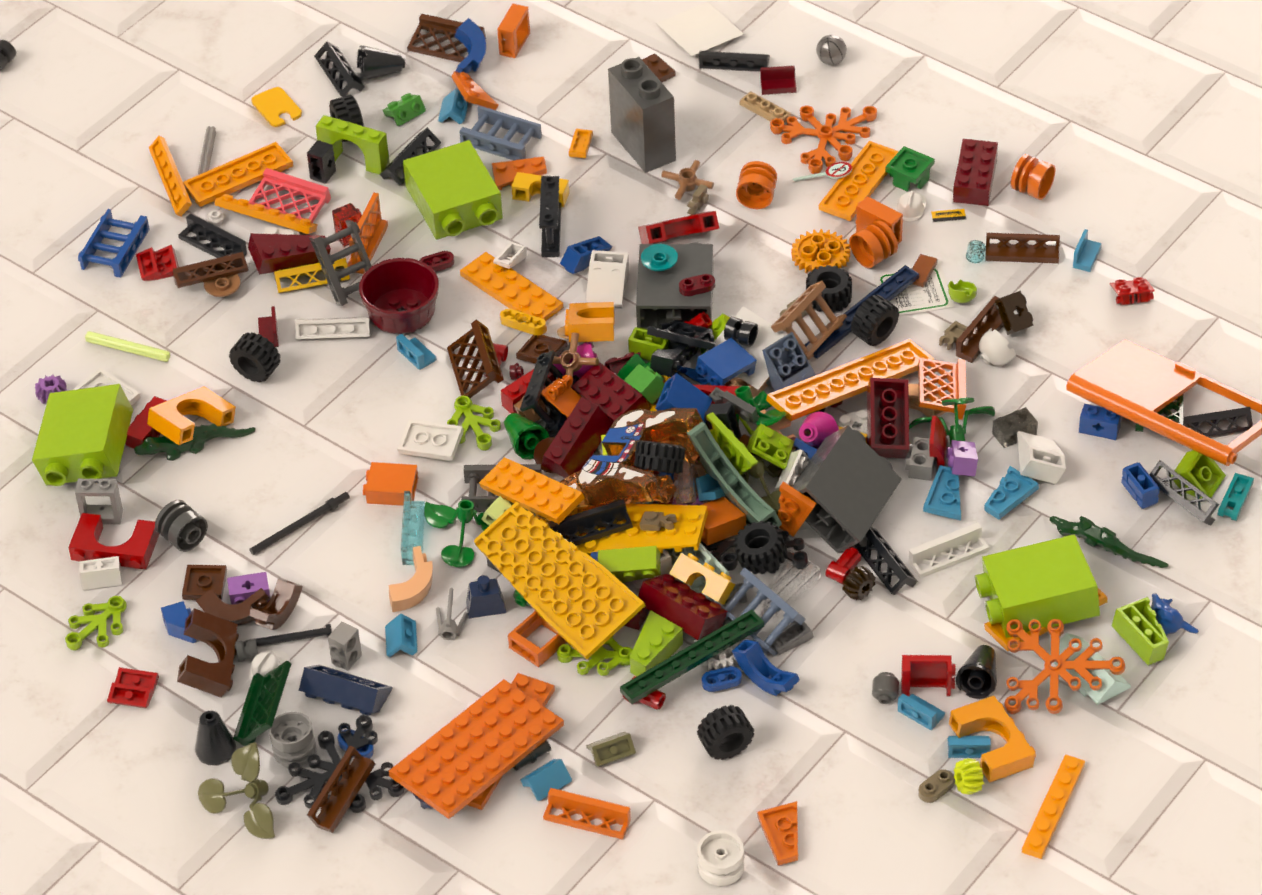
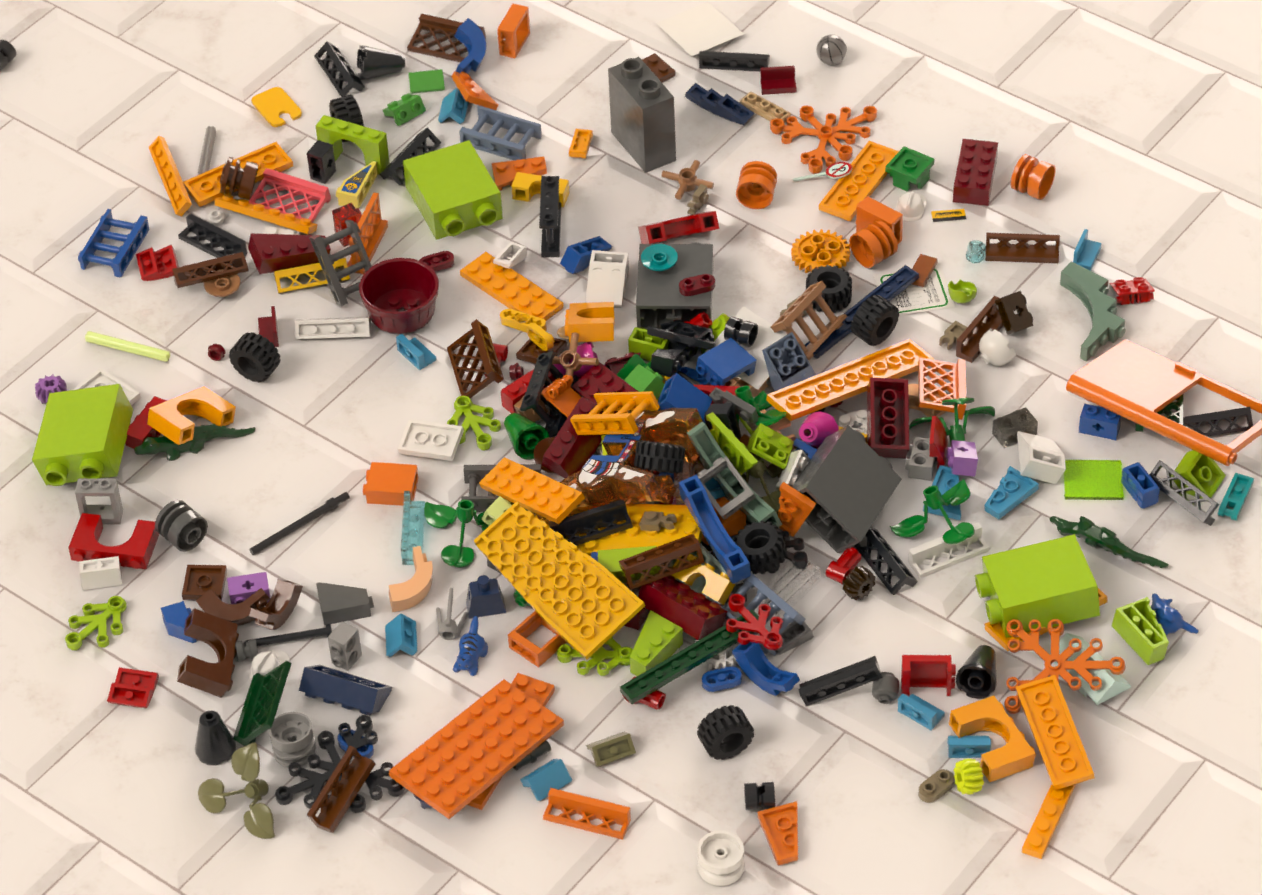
(216, 352): none -> dark red plate
(239, 178): none -> reddish brown wheel
(343, 603): none -> dark grey slope
(357, 186): none -> light yellow slope
(426, 81): none -> bright green slope
(471, 648): none -> blue animal
(540, 337): none -> yellow plate
(618, 423): none -> light orange fence
(660, 555): none -> reddish brown fence
(717, 104): none -> dark blue slope
(725, 549): none -> blue arch
(739, 501): none -> light grey window
(759, 796): none -> black wheel
(771, 640): none -> red plant
(840, 681): none -> black fence
(954, 496): none -> green plant
(1055, 732): none -> light orange plate
(1093, 292): none -> sand green arch
(1093, 480): none -> clear neon green piece

